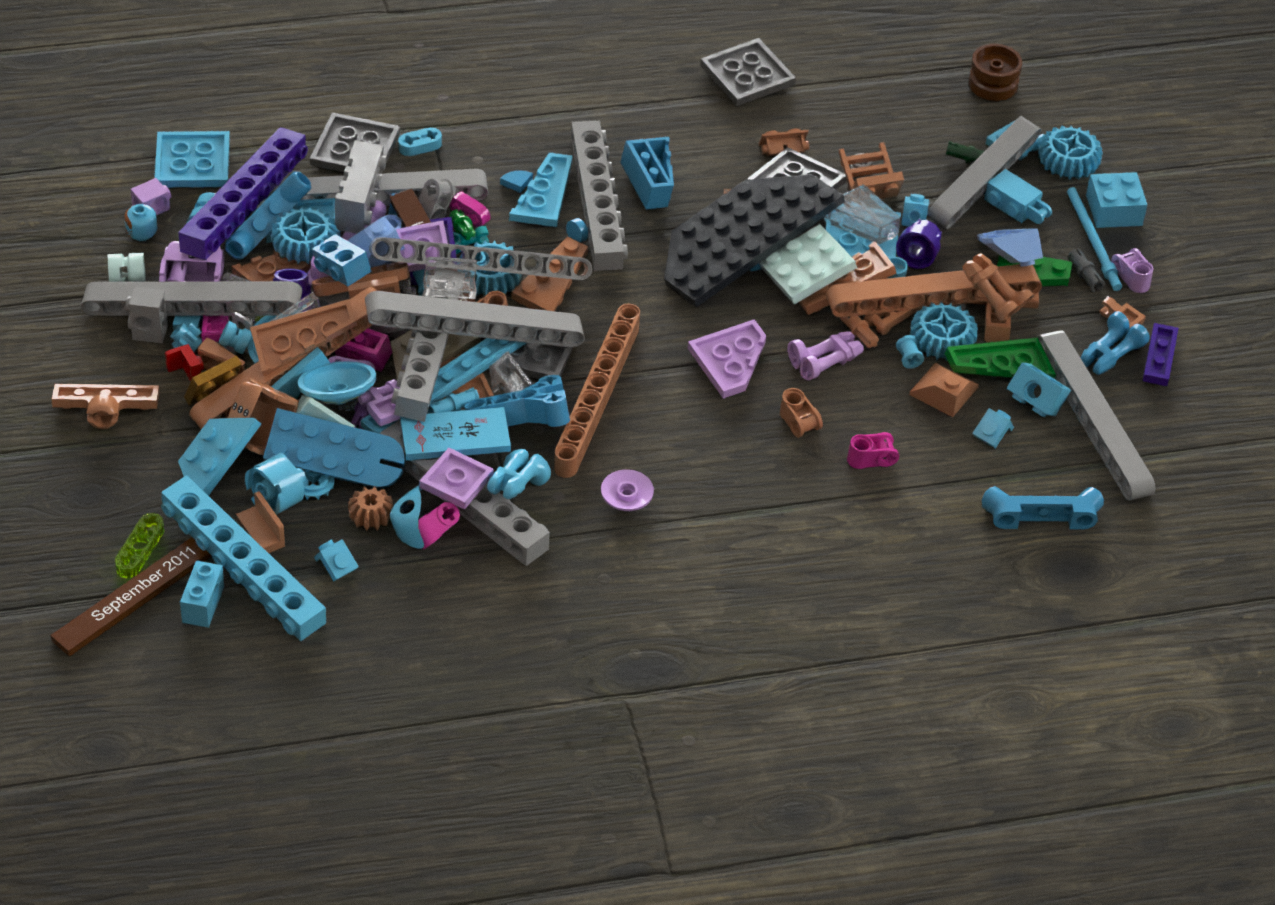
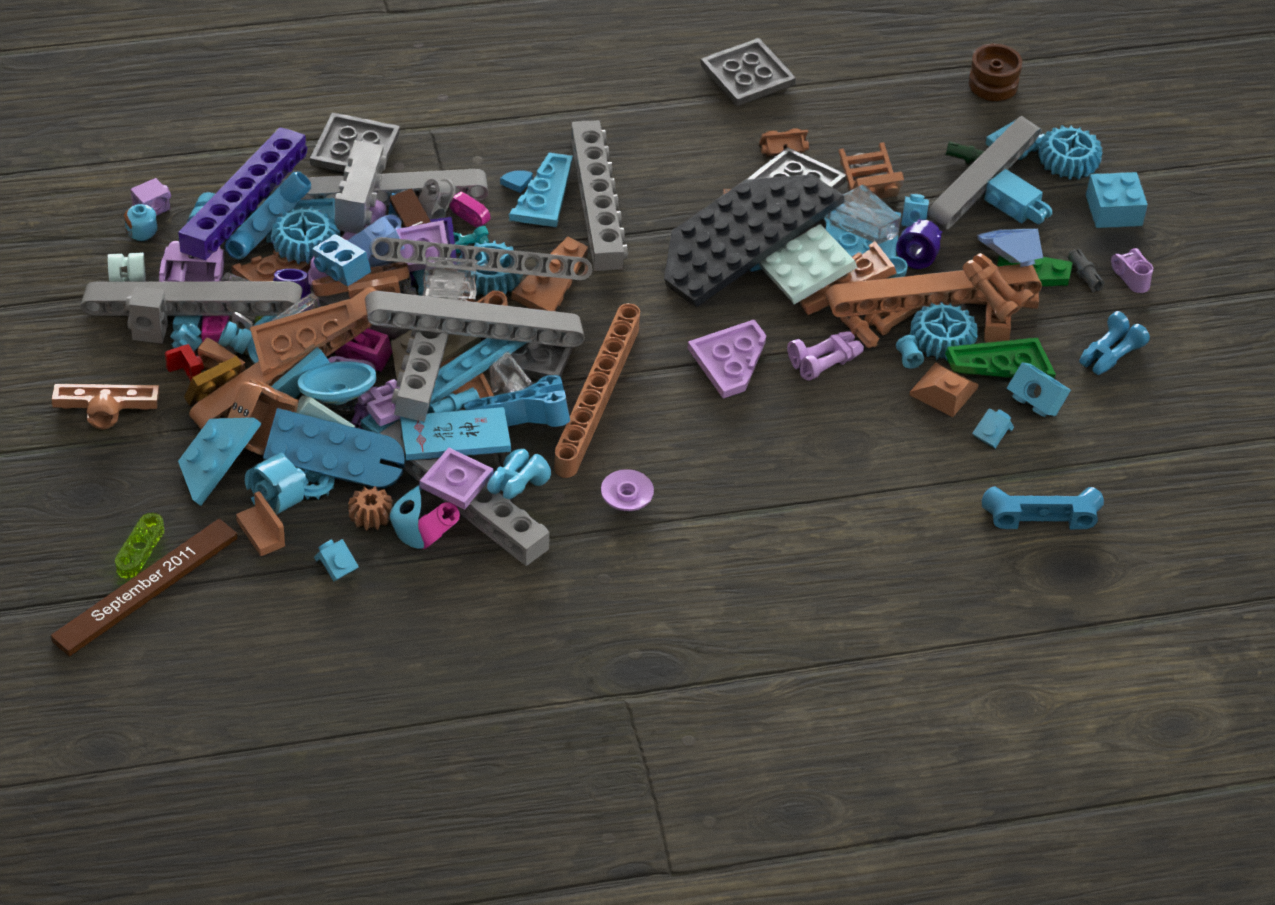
(192, 158): medium azure plate -> none
(202, 594): medium azure brick -> none
(227, 543): medium azure brick -> none
(420, 141): medium azure beam -> none
(462, 224): green axle -> none
(577, 230): dark azure tile -> none
(649, 170): dark azure wedge -> none
(799, 412): nougat piece -> none
(870, 451): dark pink piece -> none
(1098, 418): light grey beam -> none
(1108, 268): medium azure bar -> none
(1131, 313): nougat plate -> none
(1160, 354): dark purple plate -> none

